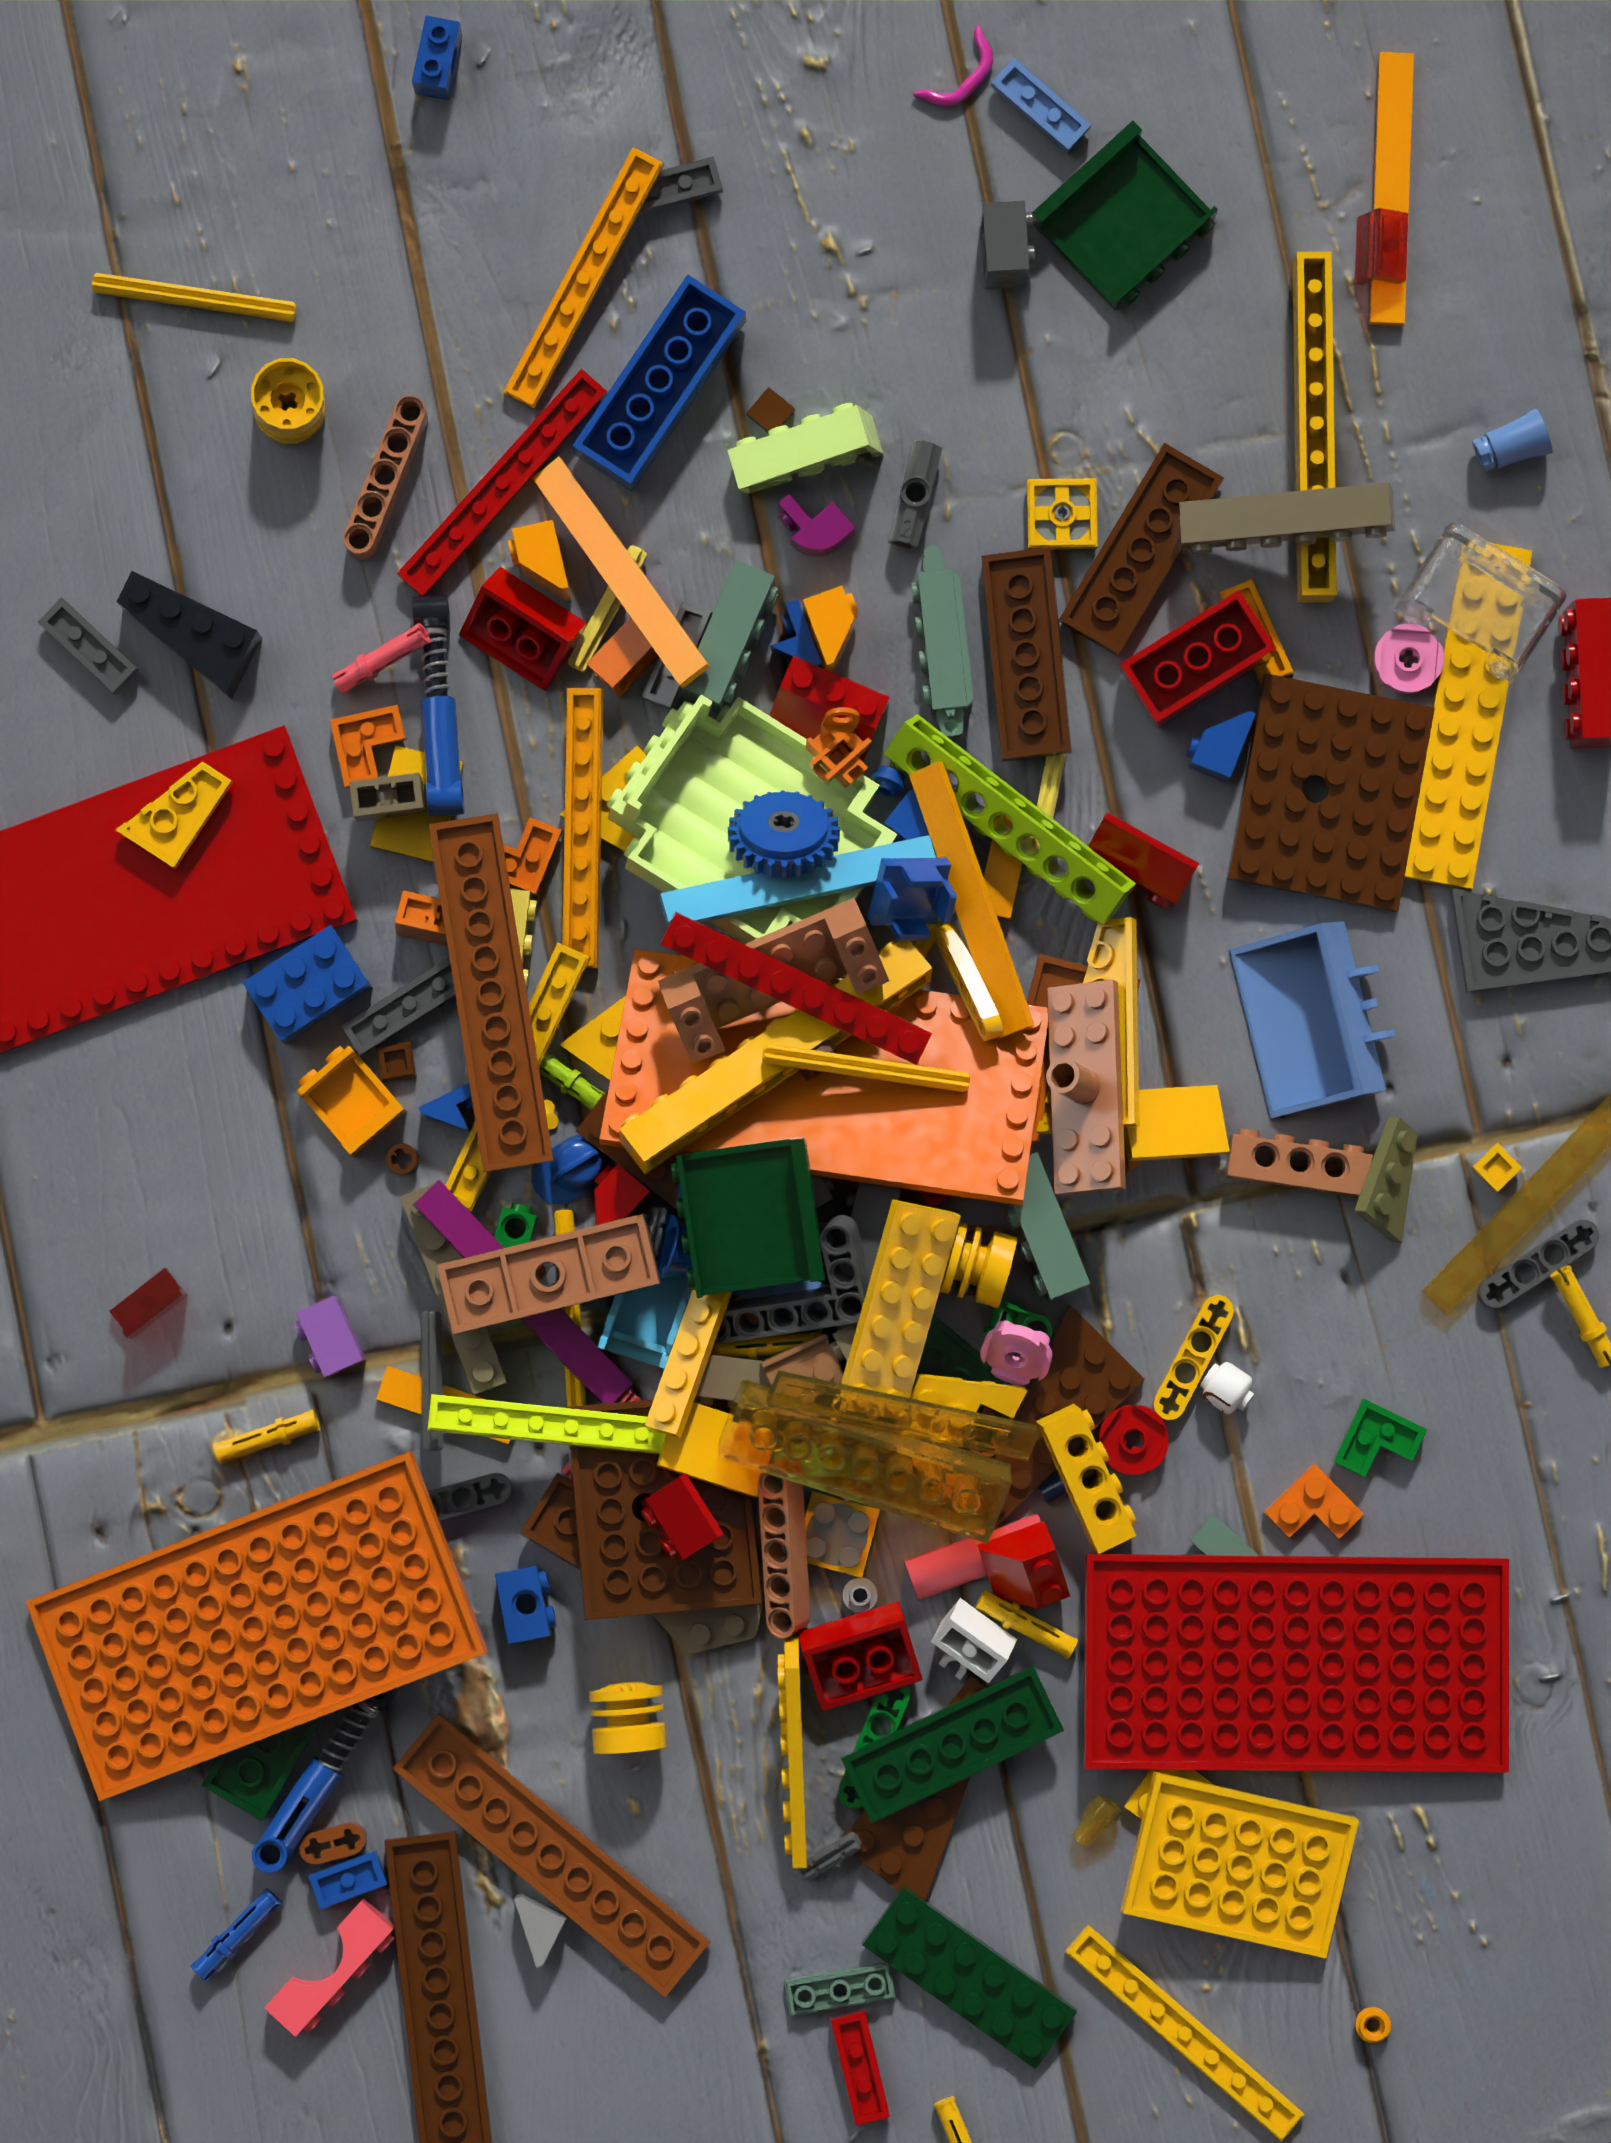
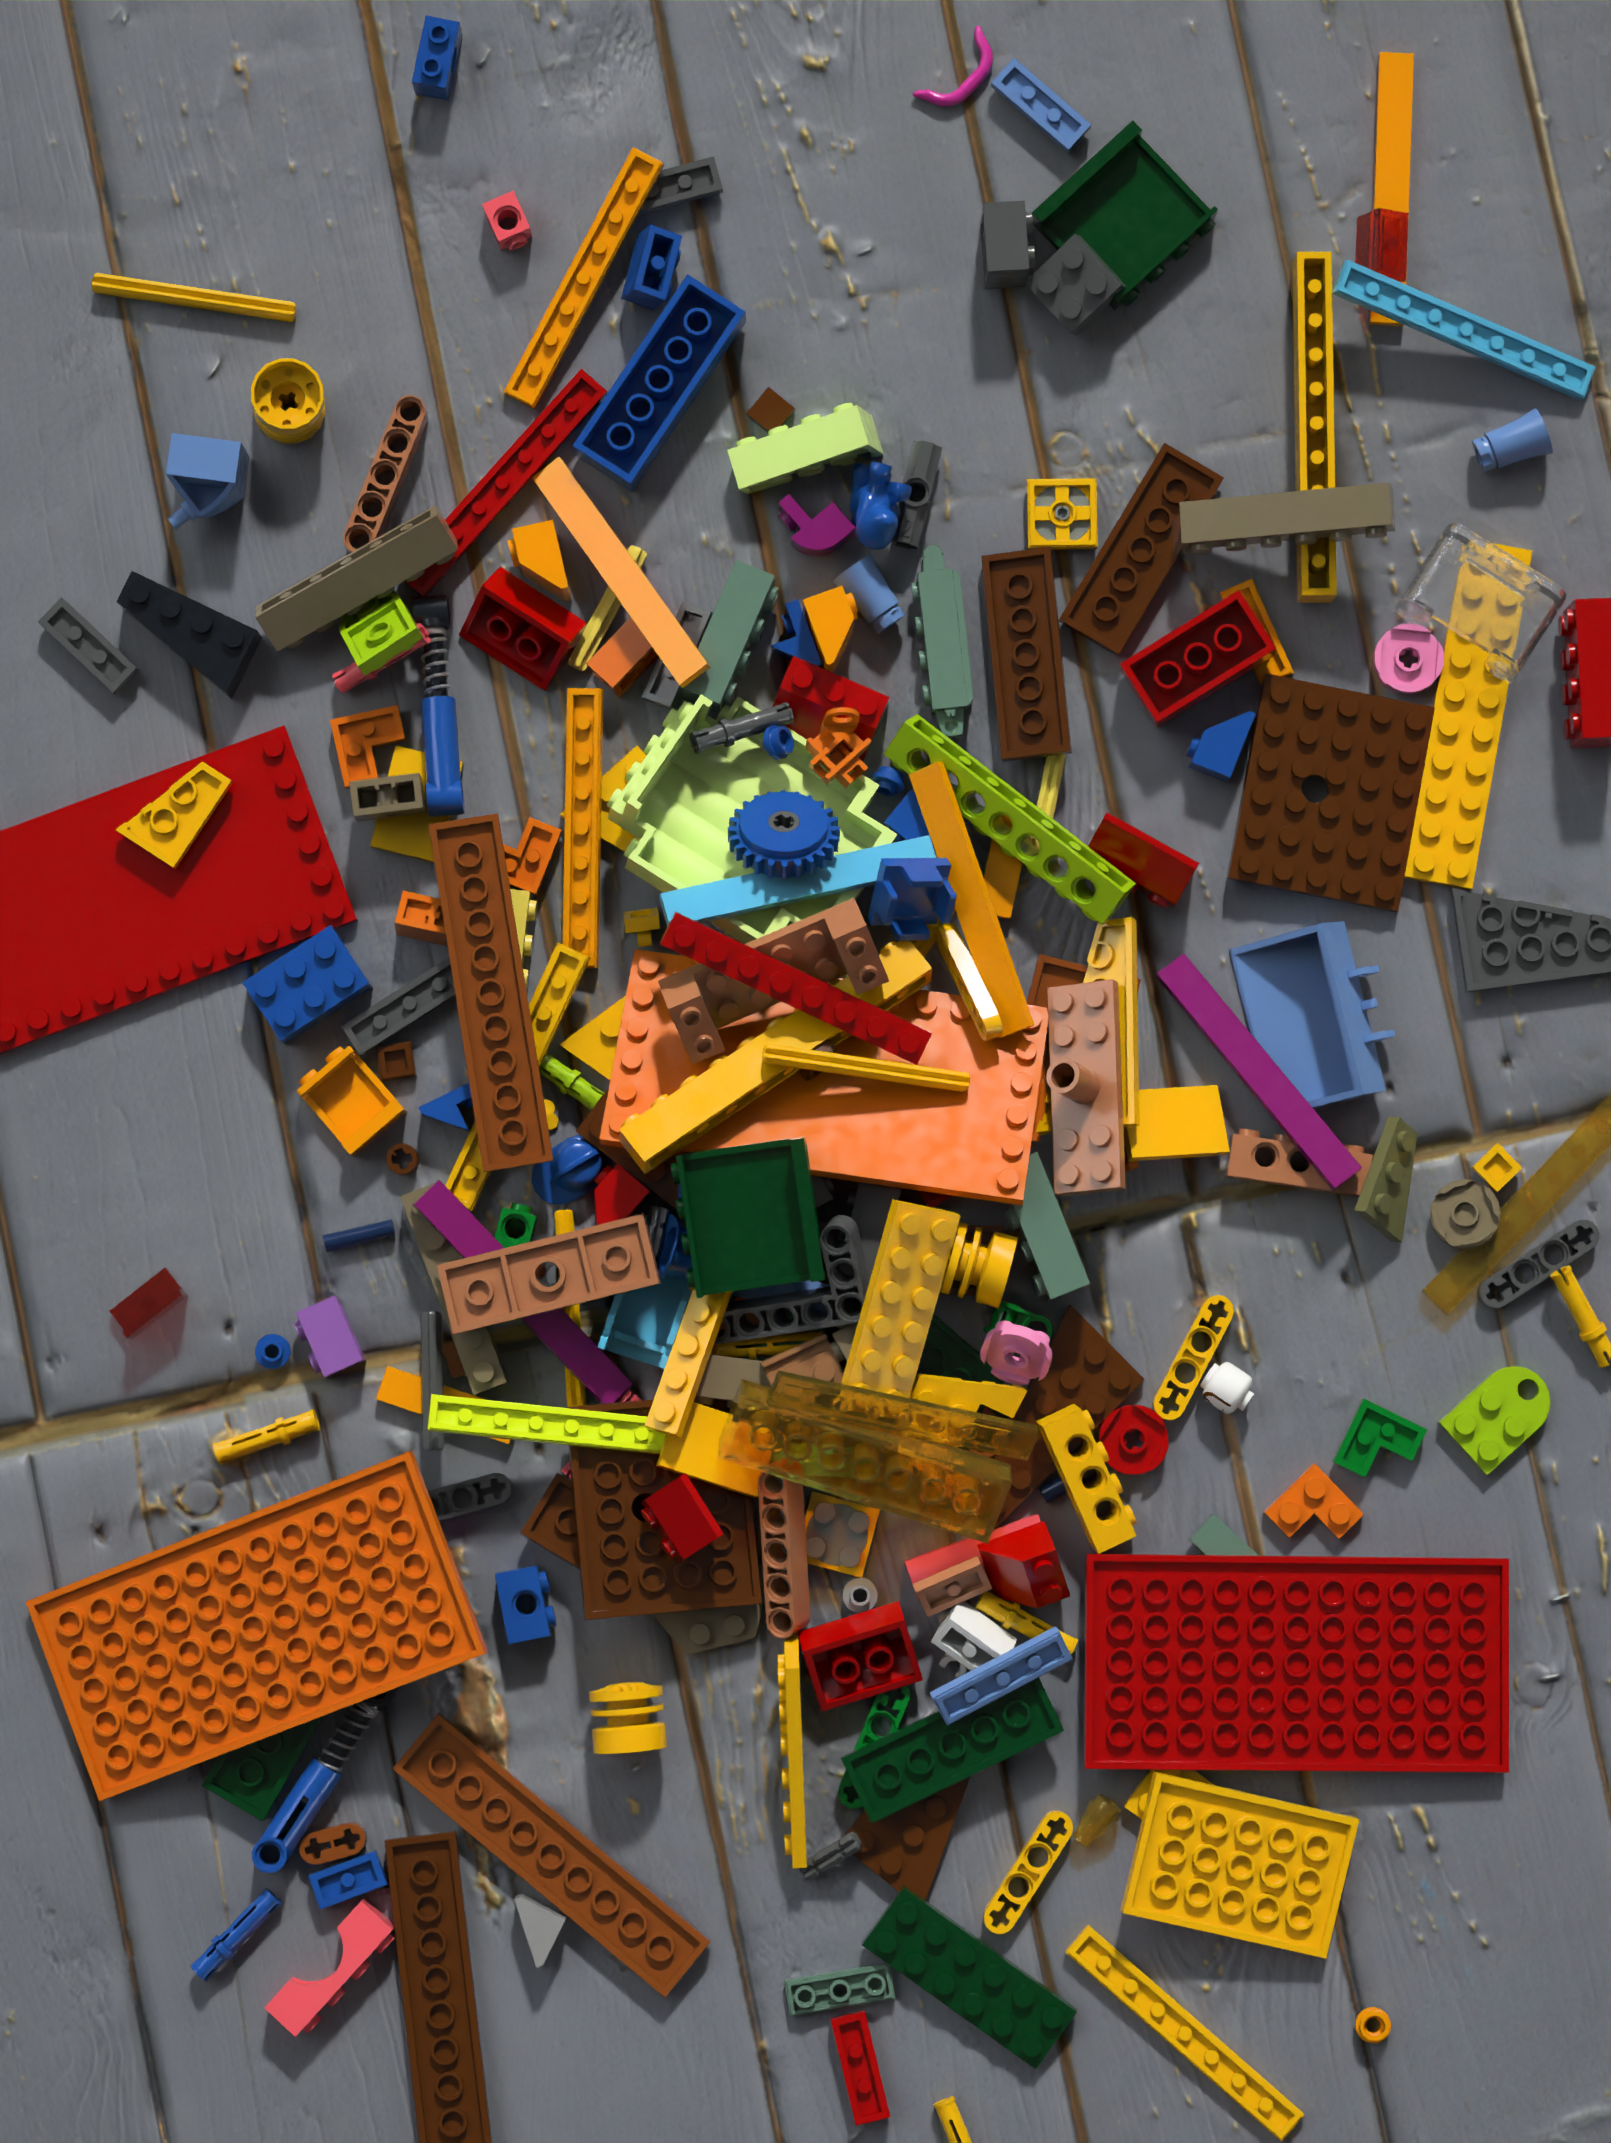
(206, 474): none -> medium blue piece
(282, 1357): none -> blue plate
(357, 579): none -> dark tan brick
(359, 1235): none -> dark blue piece
(379, 632): none -> lime plate
(453, 1359): none -> reddish brown tile
(504, 207): none -> coral brick
(642, 923): none -> yellow tile
(652, 267): none -> blue brick
(729, 731): none -> dark grey pin
(778, 742): none -> blue plate
(871, 594): none -> medium blue plant
(875, 504): none -> blue animal
(952, 1586): none -> nougat plate
(1001, 1675): none -> medium blue tile
(1024, 1869): none -> yellow beam
(1075, 284): none -> dark grey brick
(1258, 1072): none -> magenta tile
(1463, 330): none -> medium azure tile
(1465, 1214): none -> dark tan tile
(1495, 1417): none -> lime plate

